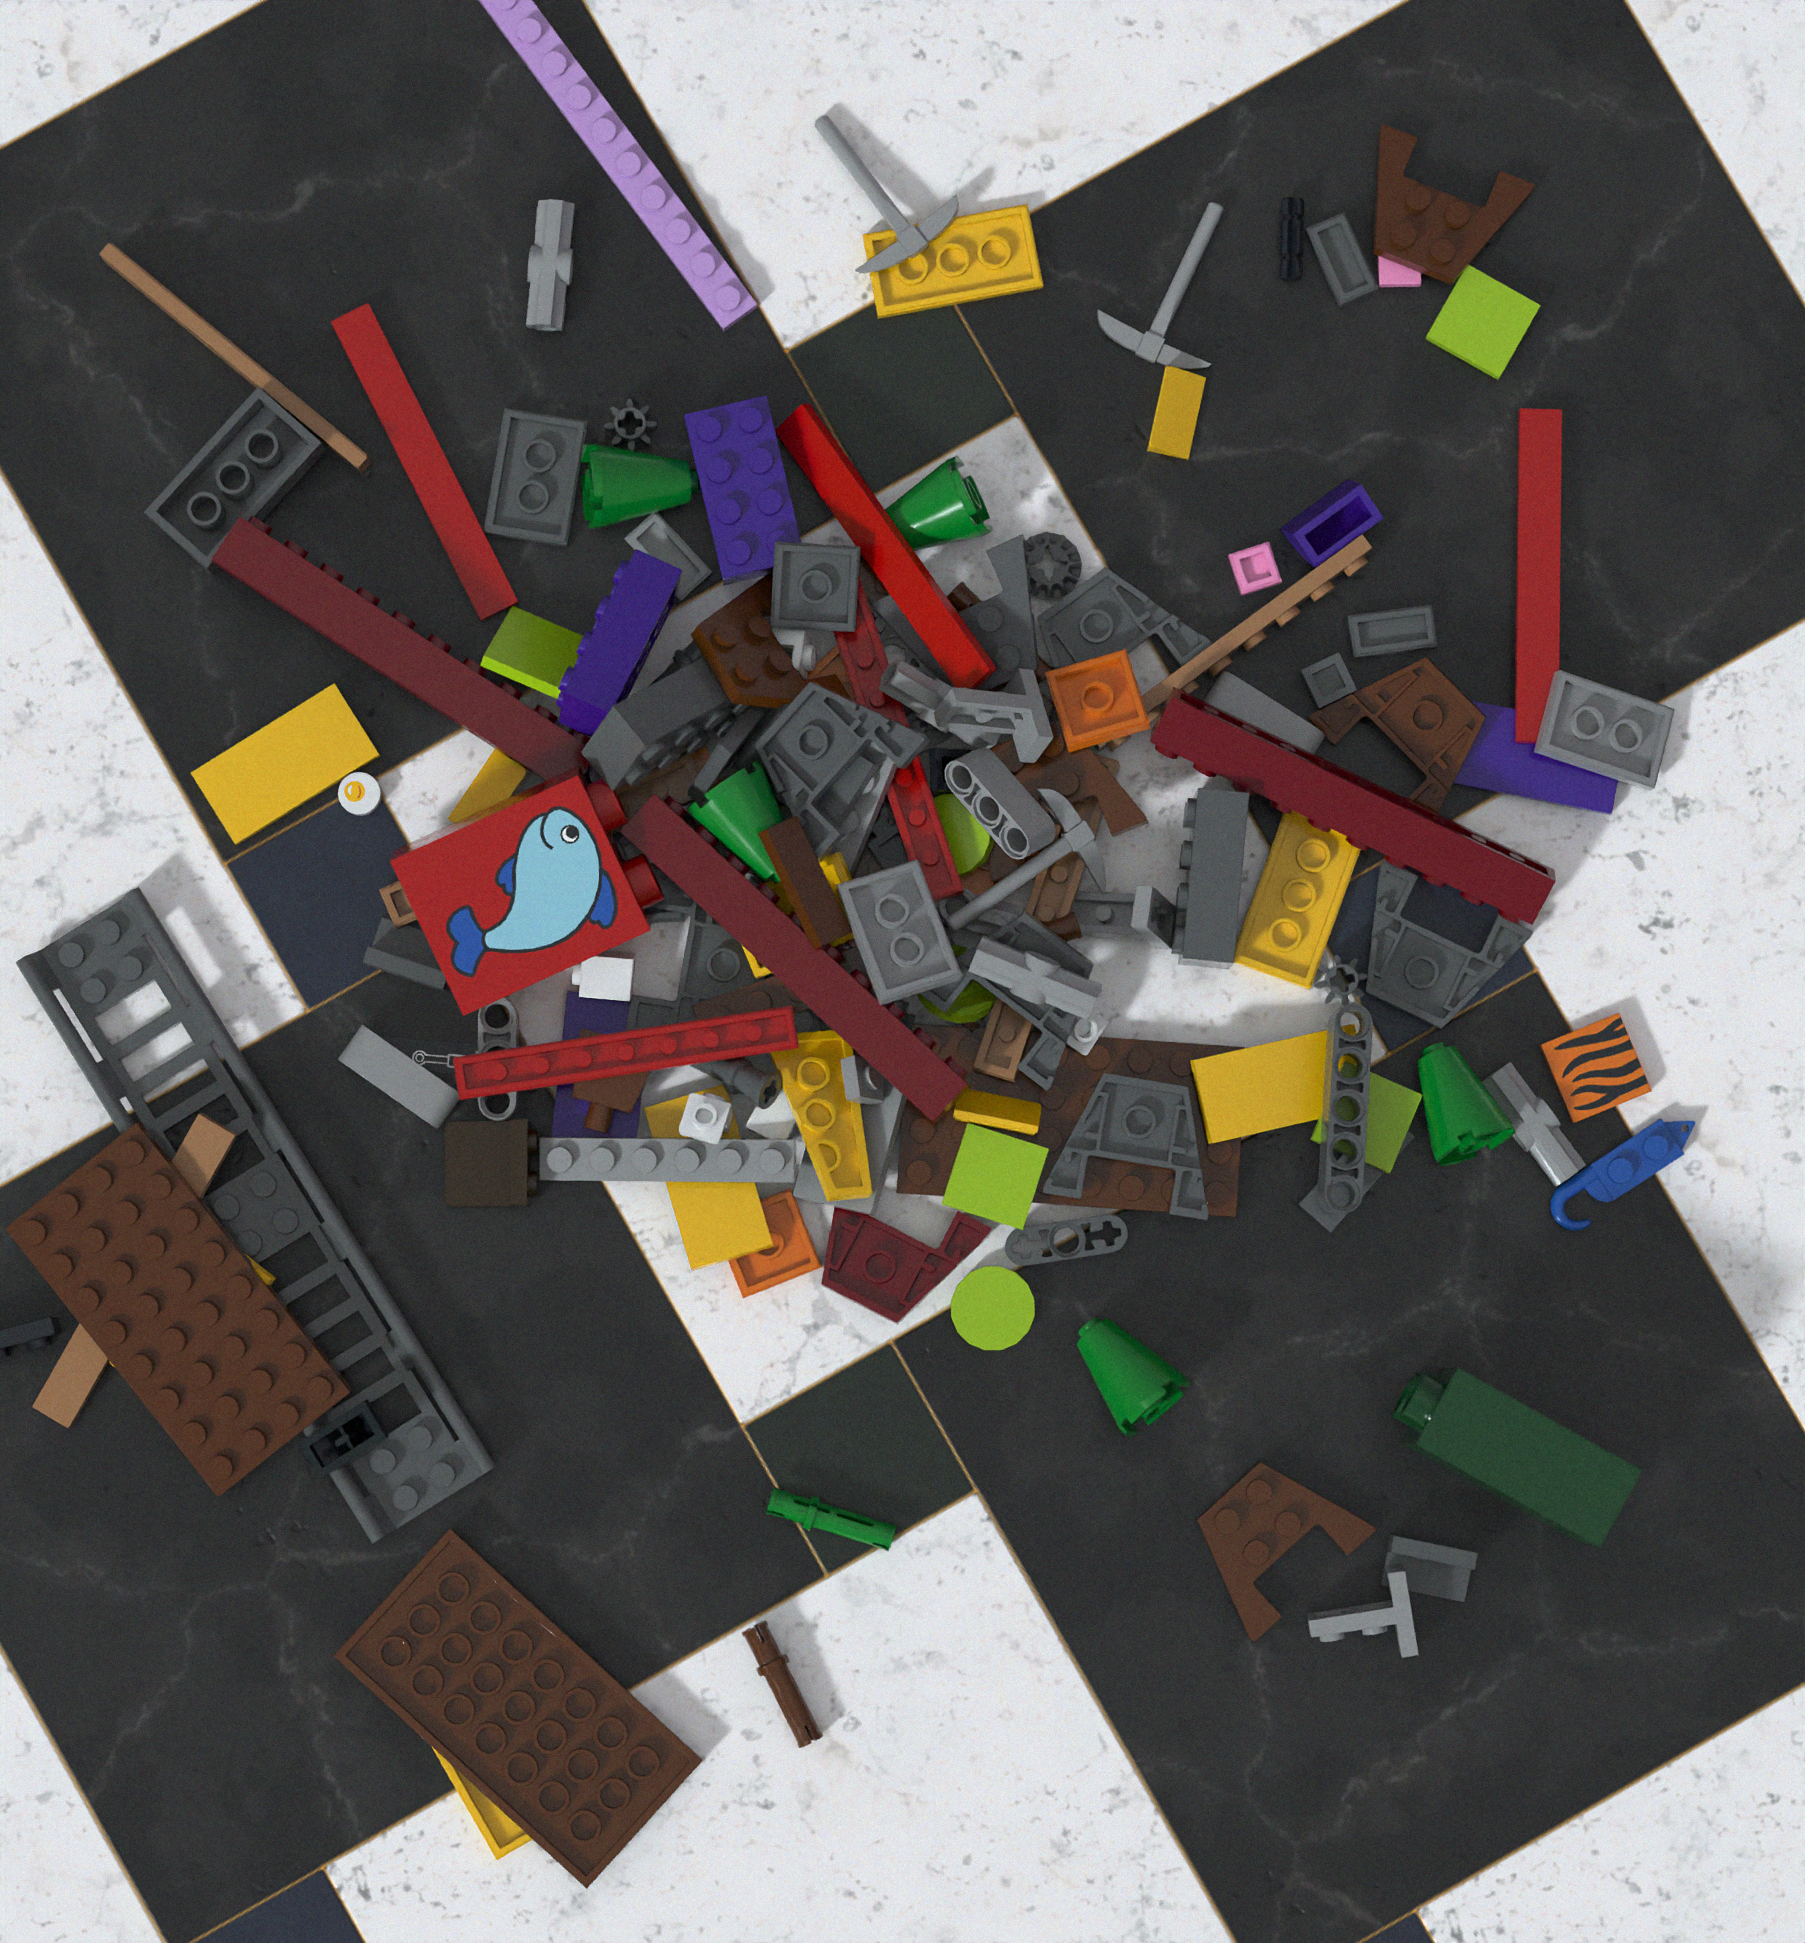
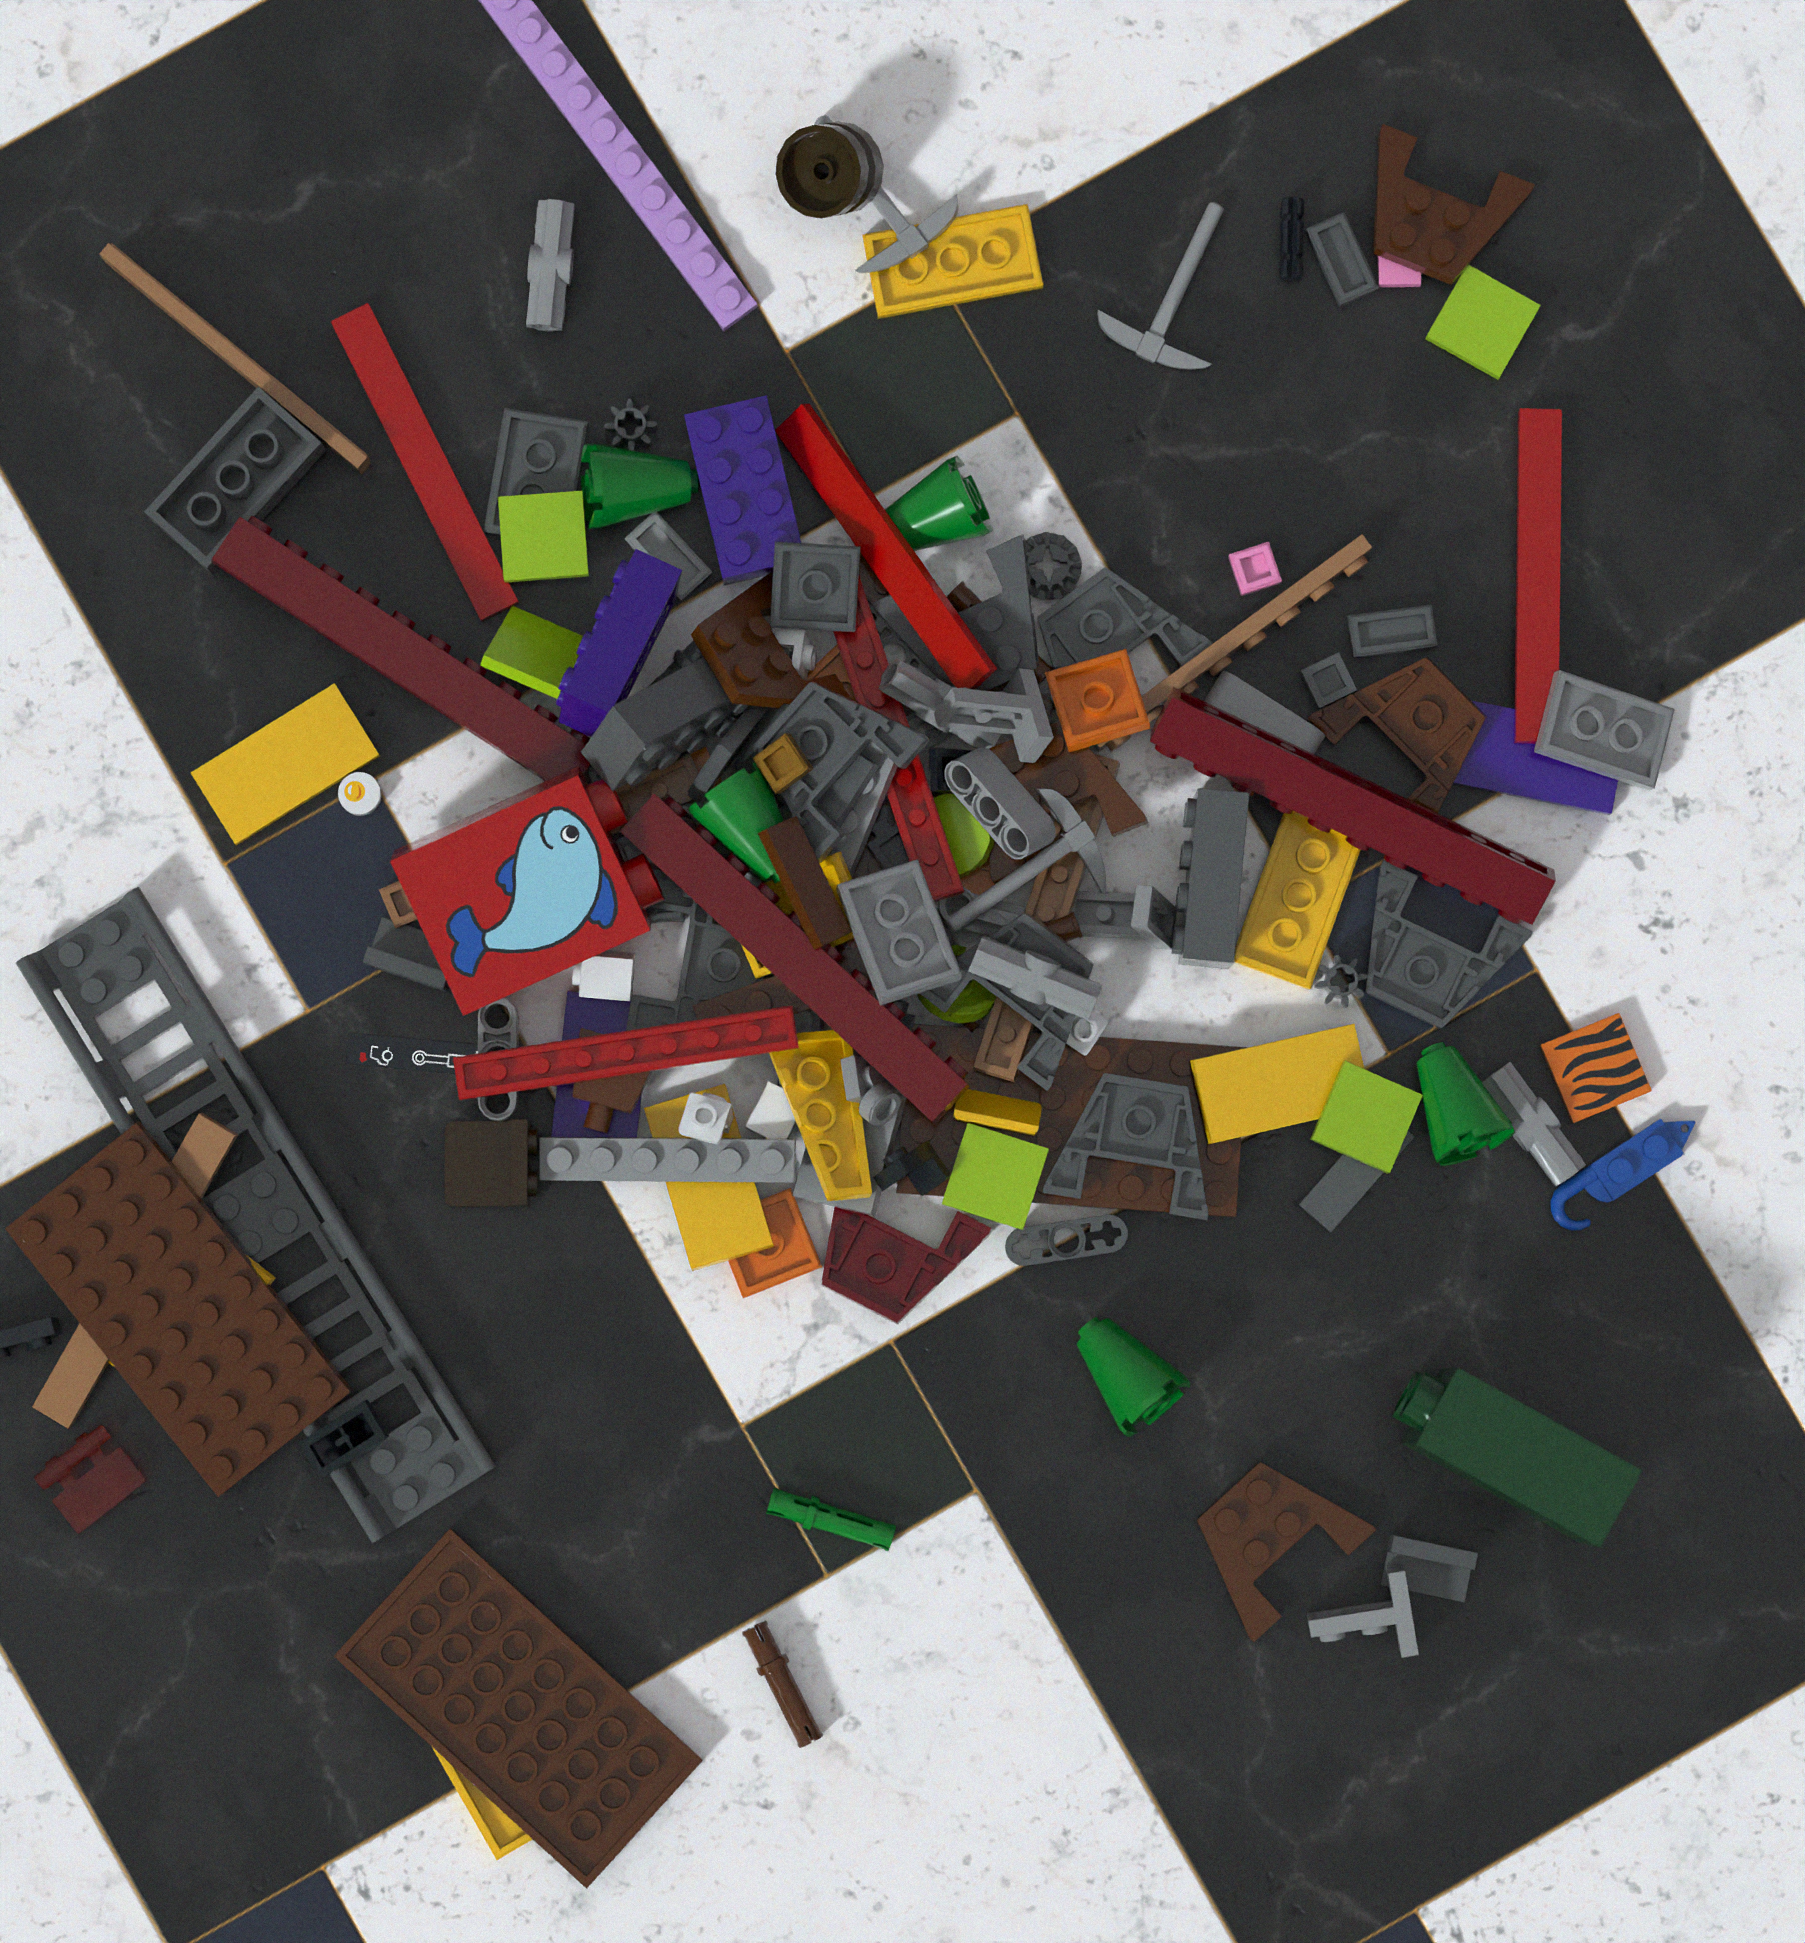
(97, 1490): none -> clear red plate
(399, 1077): light grey beam -> none
(494, 783): yellow slope -> none
(543, 536): none -> lime tile
(741, 1077): dark grey pin -> none
(783, 763): none -> pearl gold tile
(829, 169): none -> dark brown wheel
(880, 1104): none -> light grey tile
(920, 1165): none -> black bracket
(992, 1308): lime tile -> none
(1176, 413): yellow slope -> none
(1332, 522): dark purple brick -> none
(1355, 1090): dark grey beam -> none

